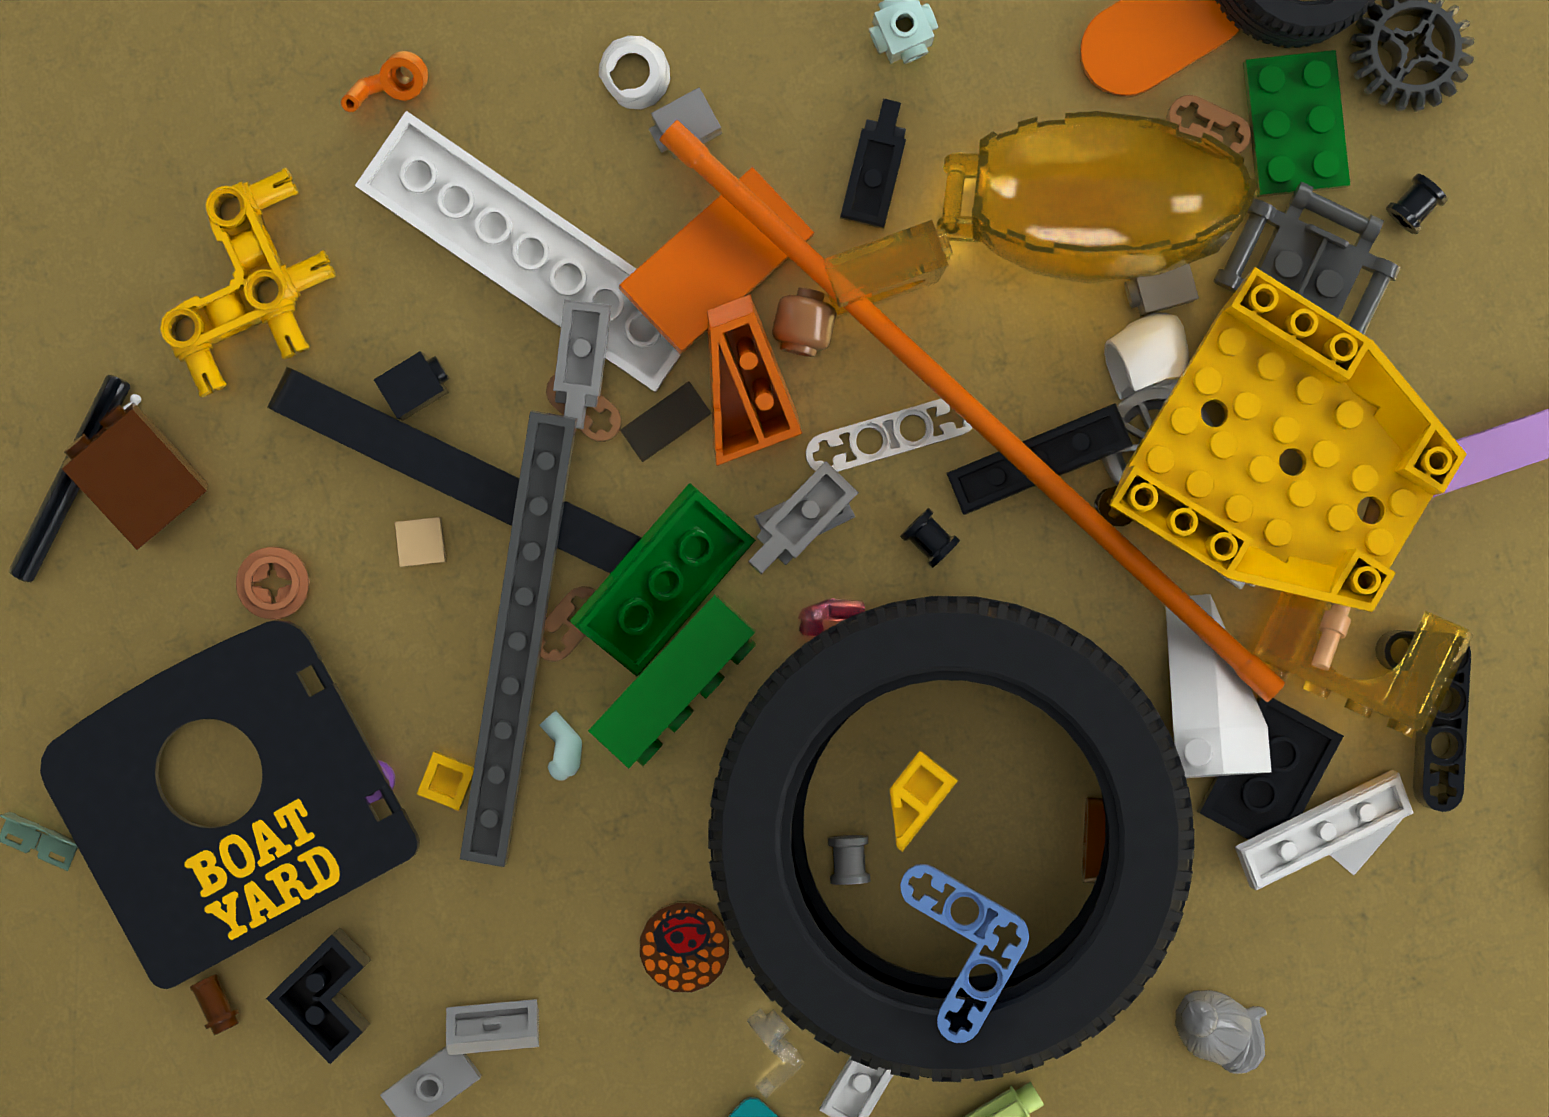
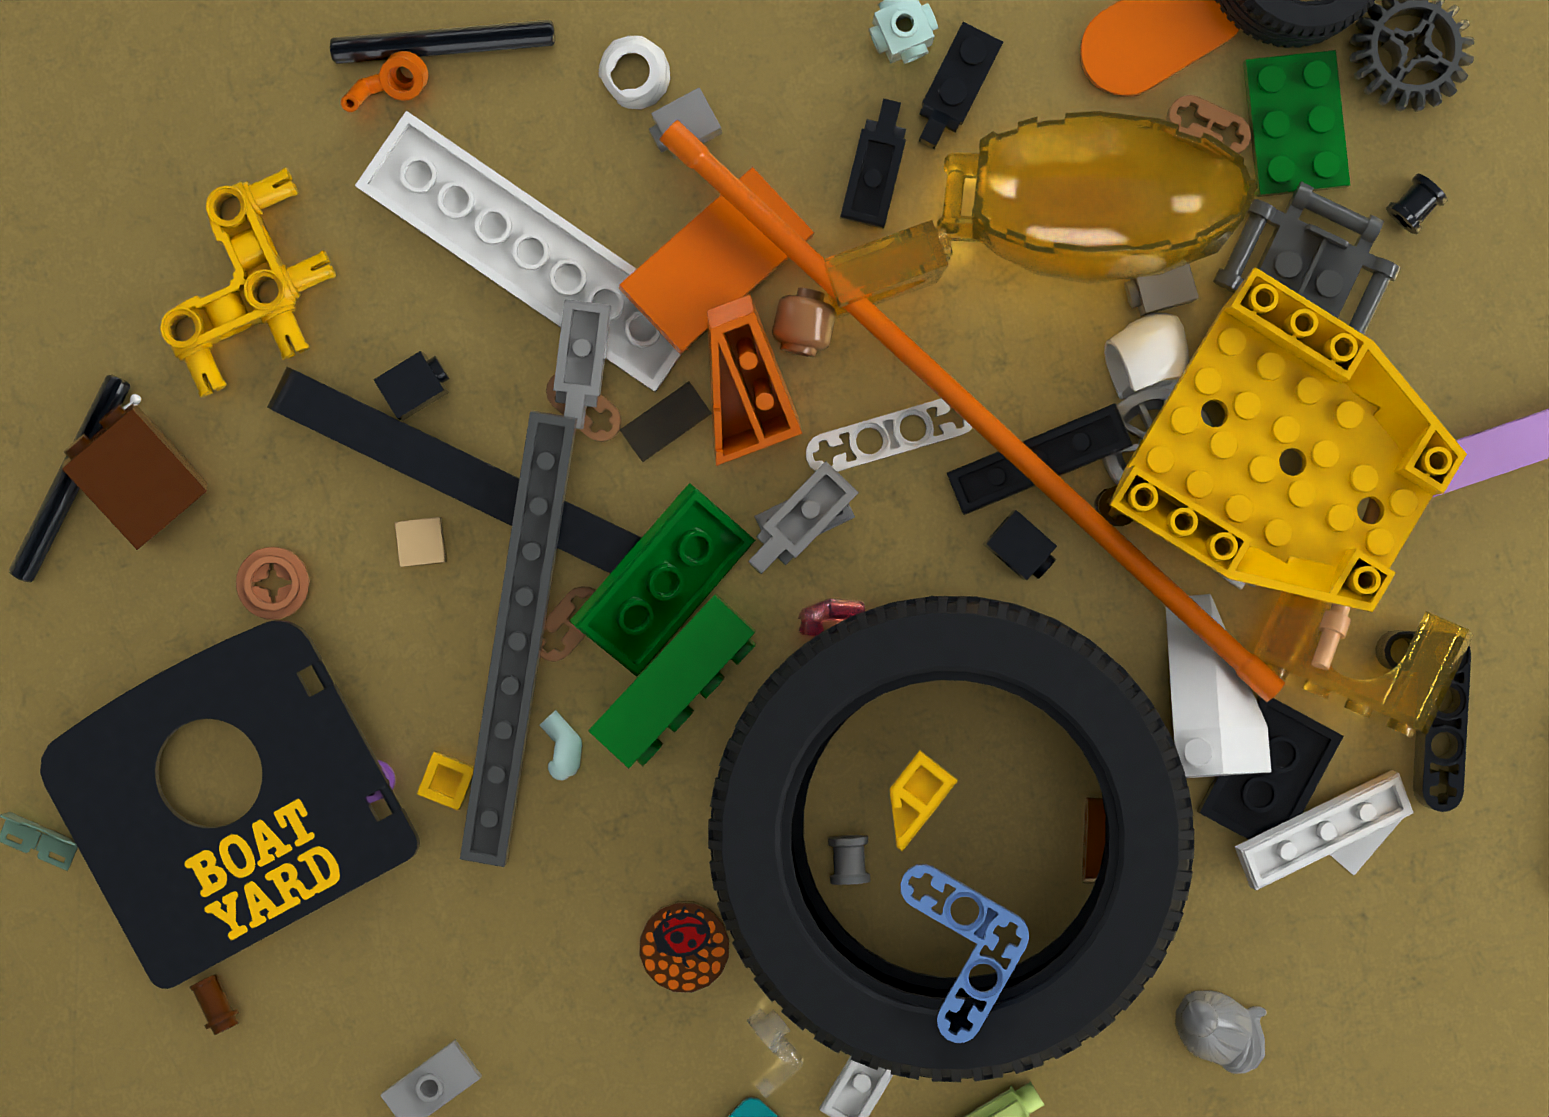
(313, 1000): black brick -> none
(443, 41): none -> black axle
(492, 1027): light grey plate -> none
(930, 537): black bush -> none
(957, 82): none -> black hinge
(1021, 546): none -> black brick

